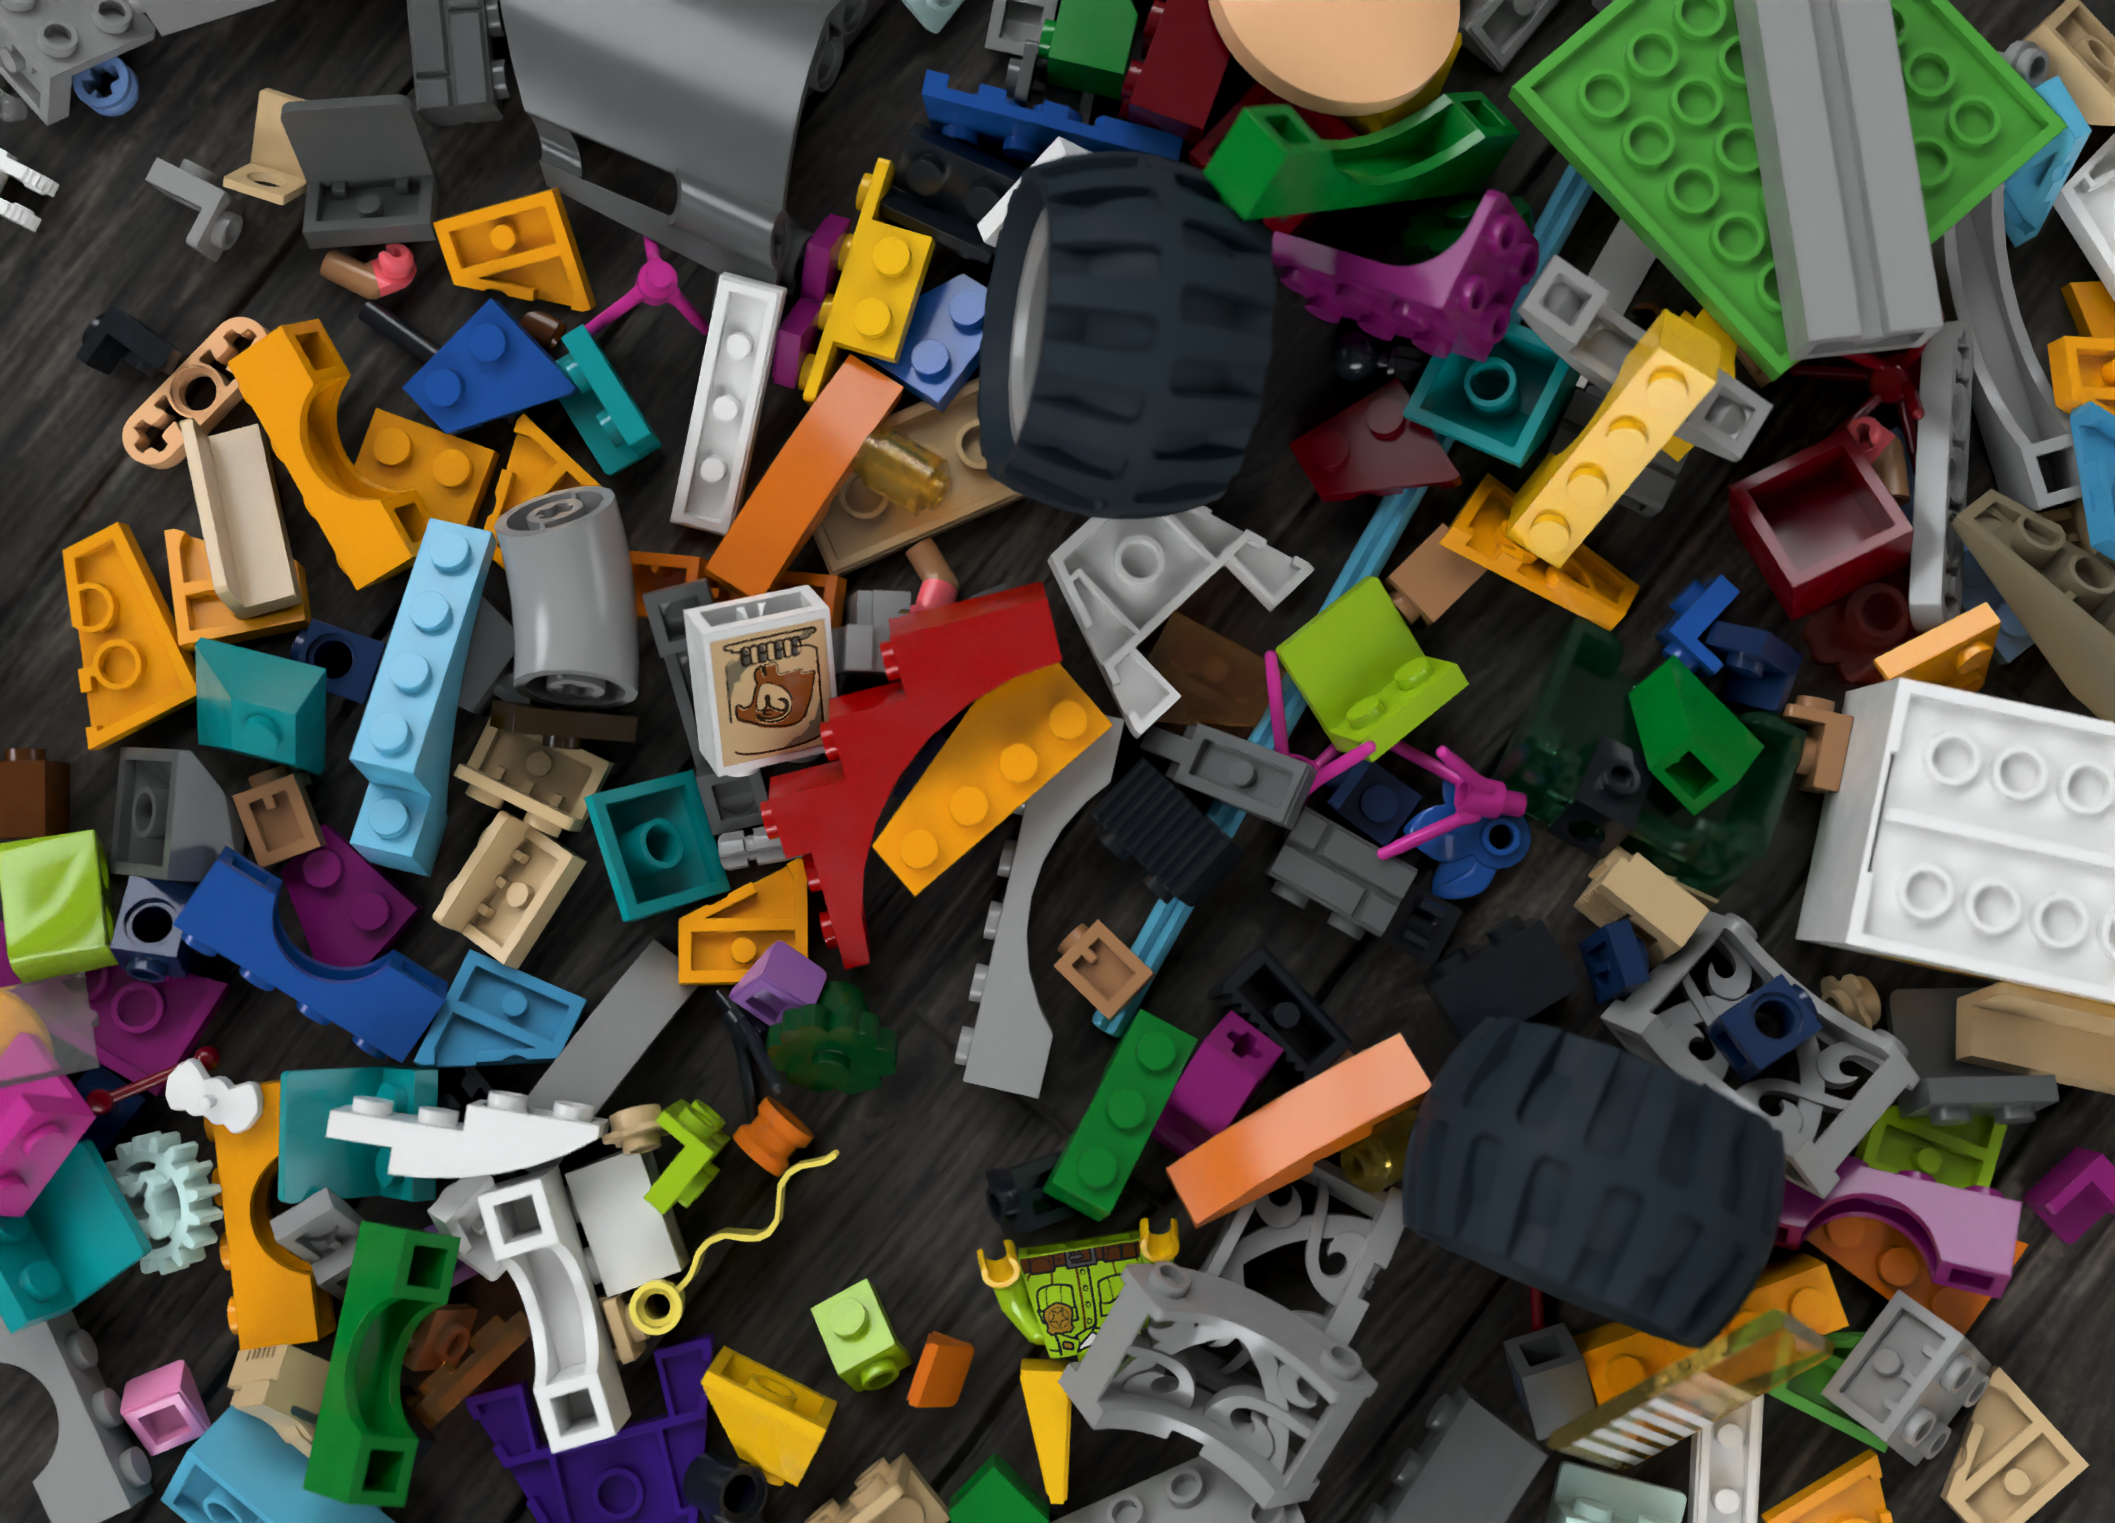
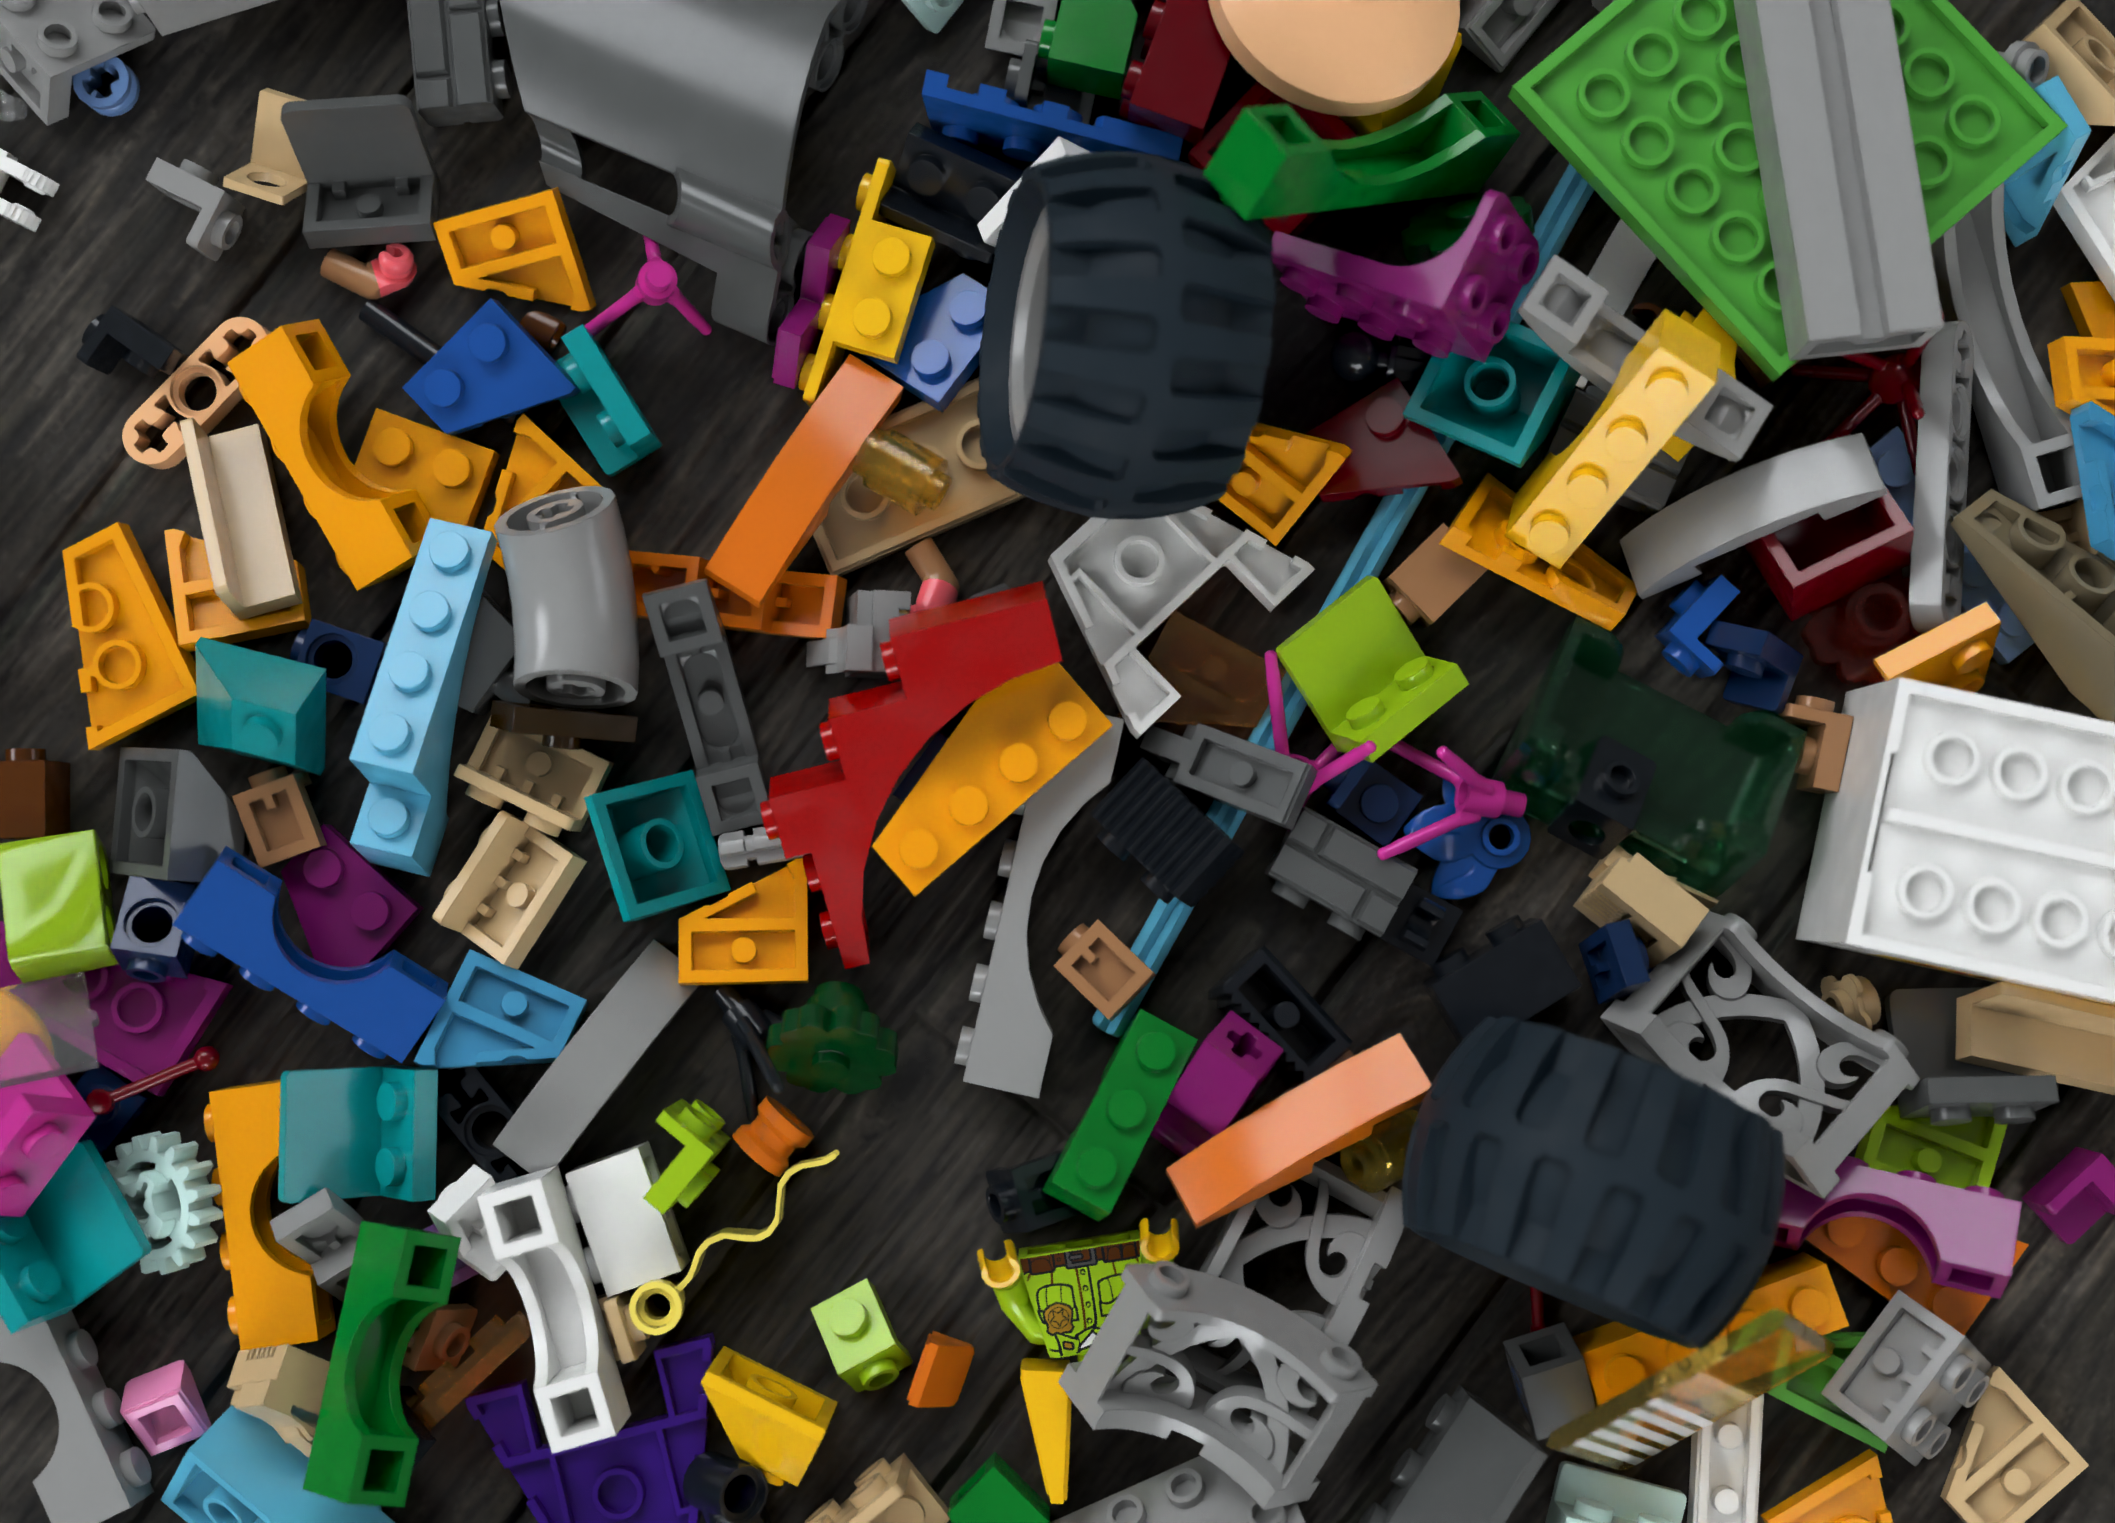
(216, 1098): white piece -> none
(493, 1139): white slope -> none
(636, 1129): tan plate -> none
(728, 403): white tile -> none
(761, 678): brick -> none
(778, 982): medium lavender slope -> none
(1281, 478): none -> light orange wing
(1690, 736): green slope -> none
(1742, 1042): dark blue brick -> none
(1748, 506): none -> light grey slope
(1885, 455): arm -> none

